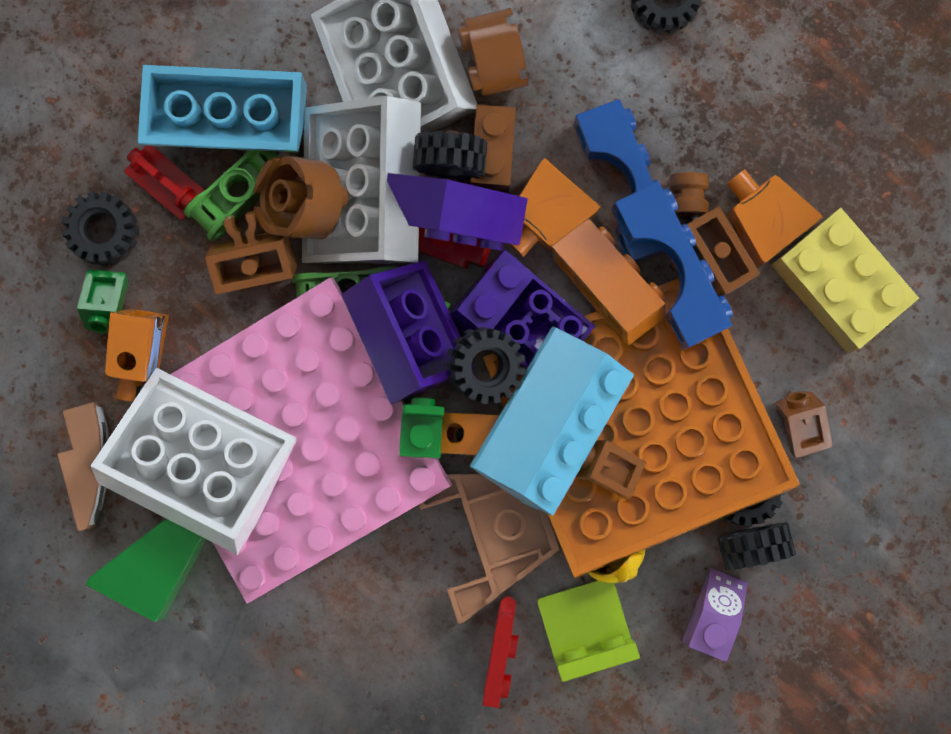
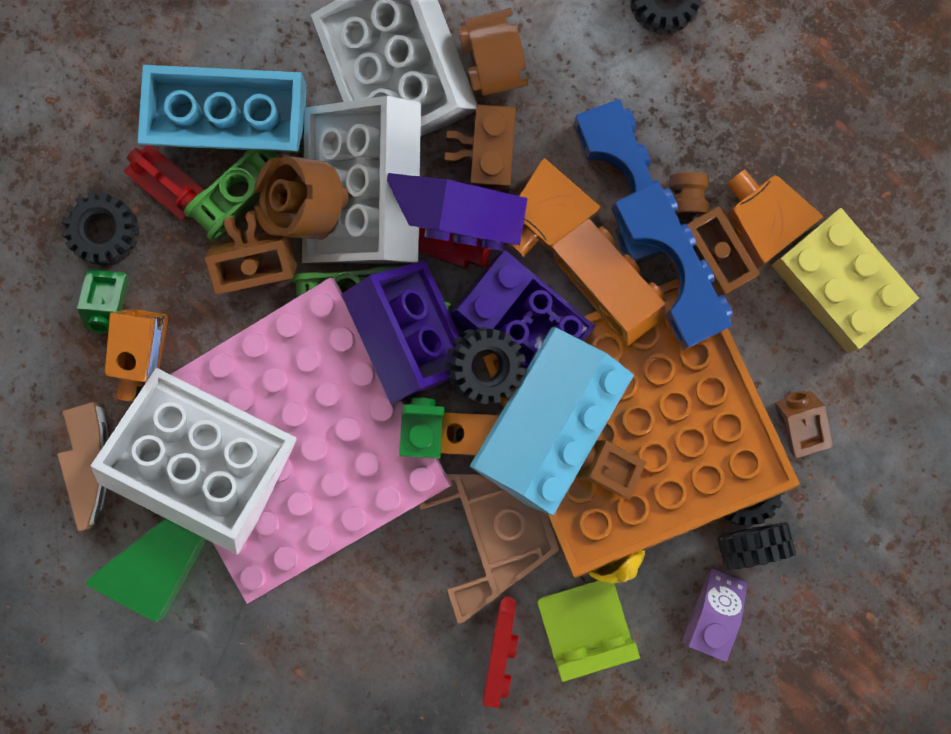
(450, 155): black tyre -> none

